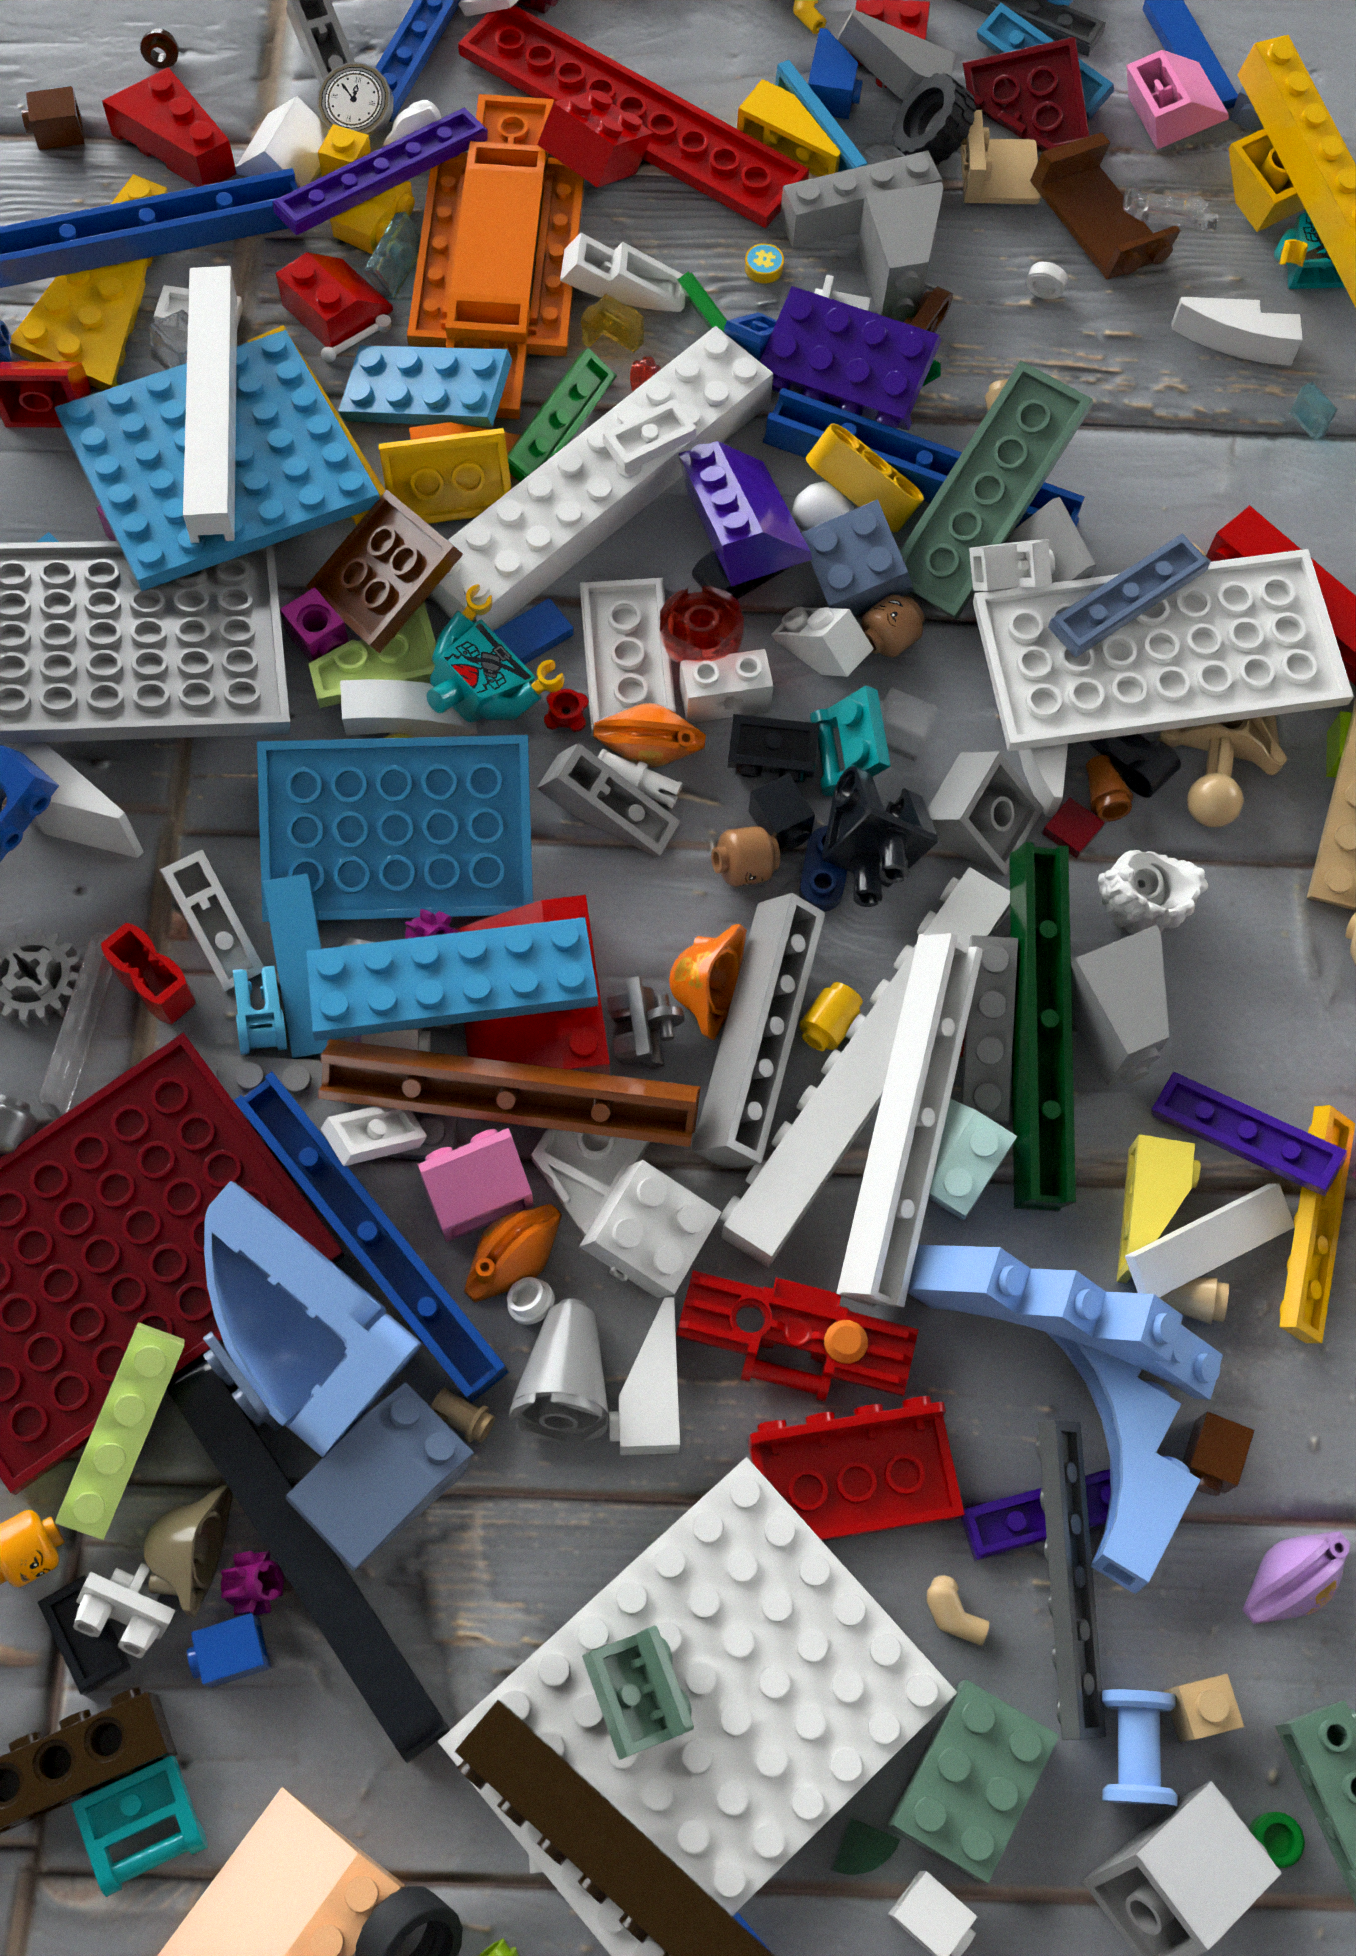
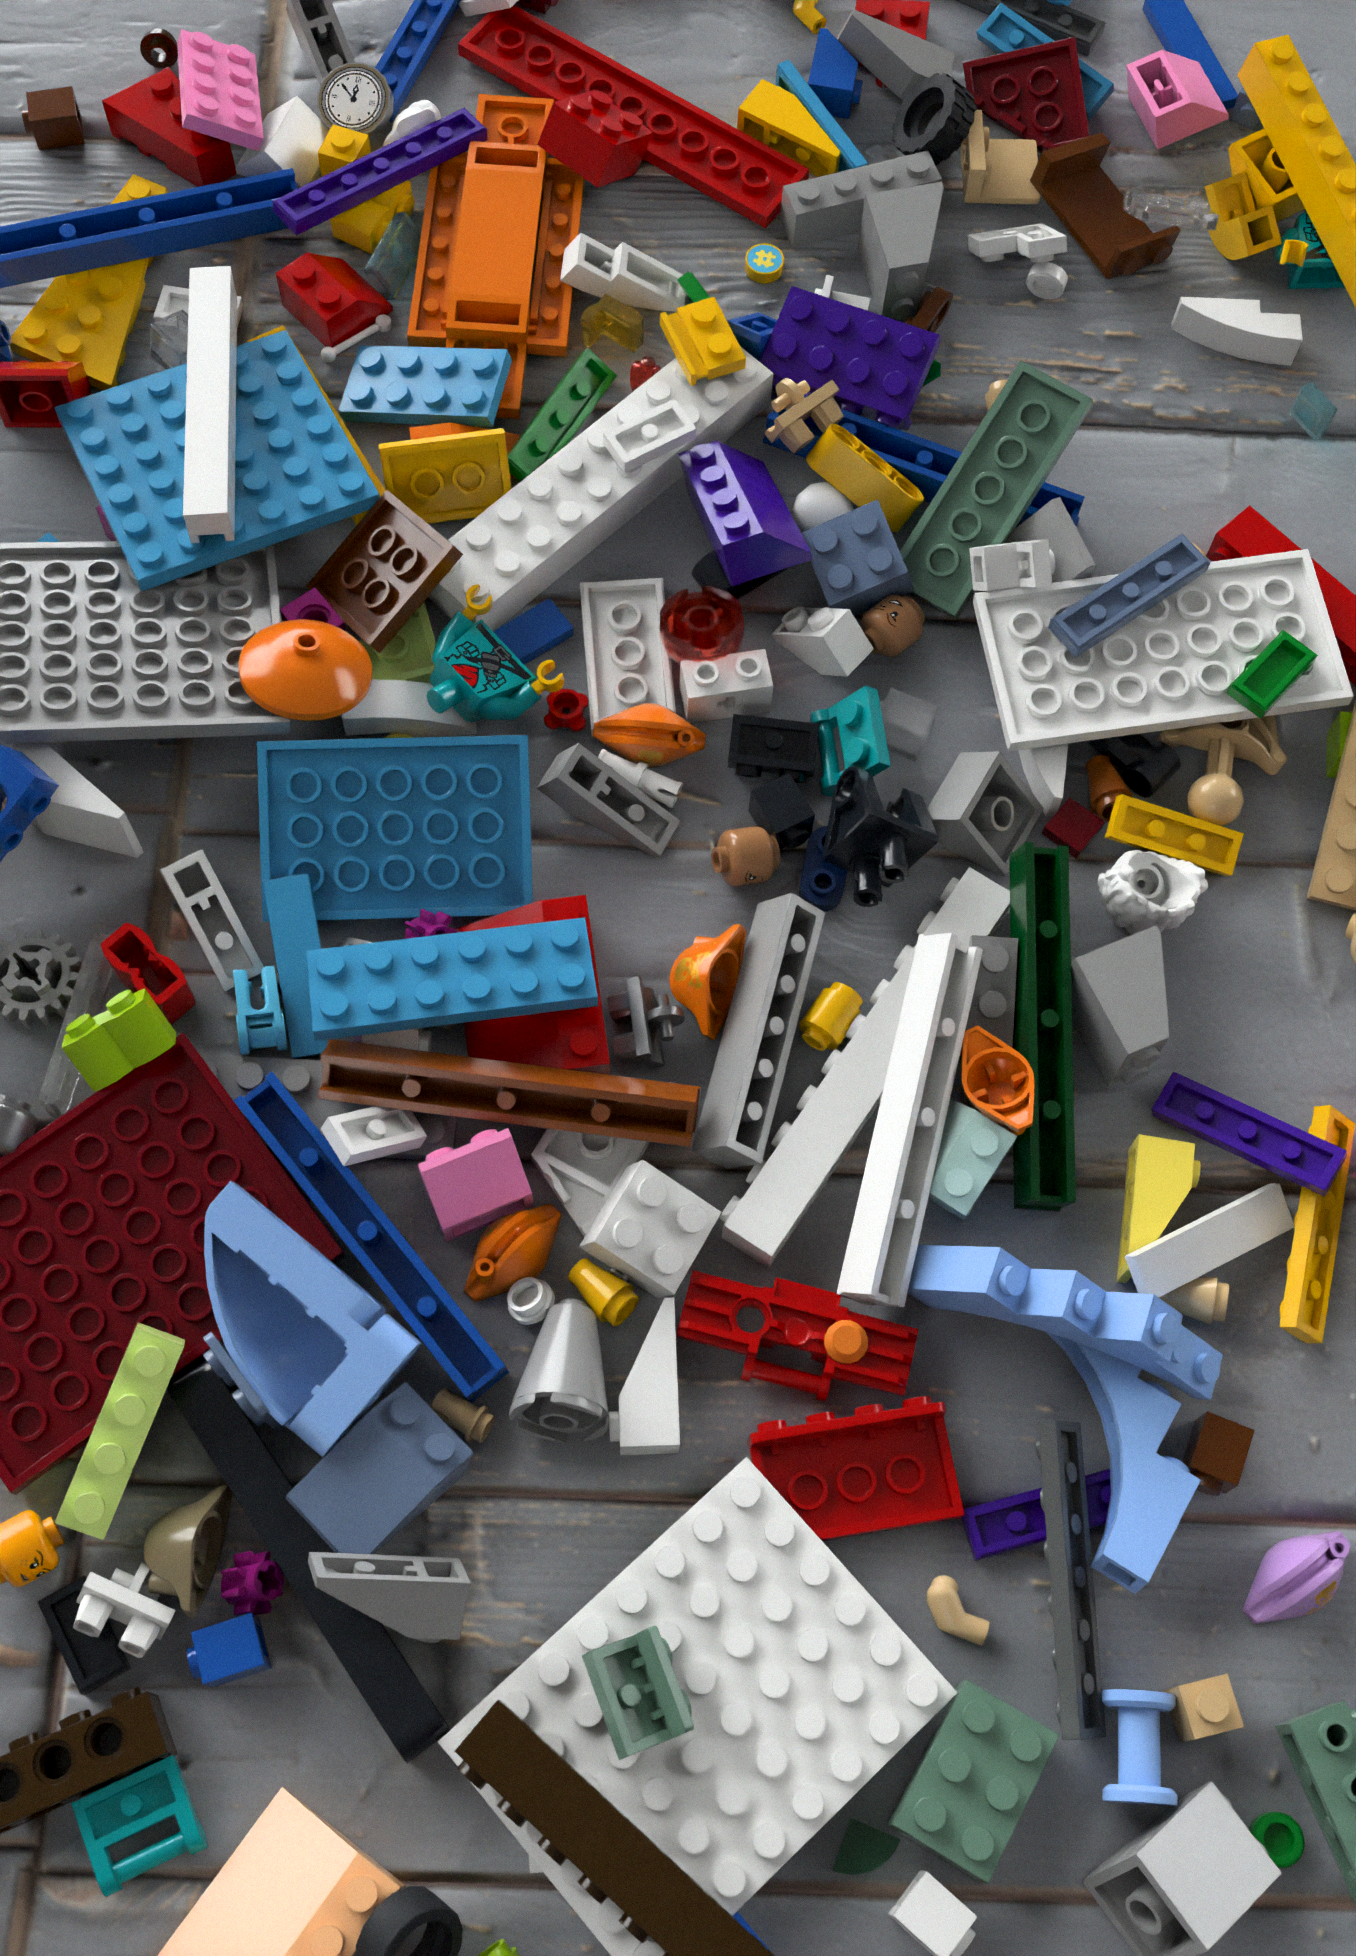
(118, 1039): none -> lime brick
(219, 90): none -> bright pink plate
(305, 670): none -> orange dish
(407, 1593): none -> light grey slope
(605, 1293): none -> yellow cone
(702, 341): none -> yellow plate
(791, 425): none -> tan hips
(997, 1080): none -> orange hat
(1032, 241): none -> white plate
(1174, 835): none -> yellow plate
(1240, 226): none -> yellow brick
(1271, 674): none -> green tile

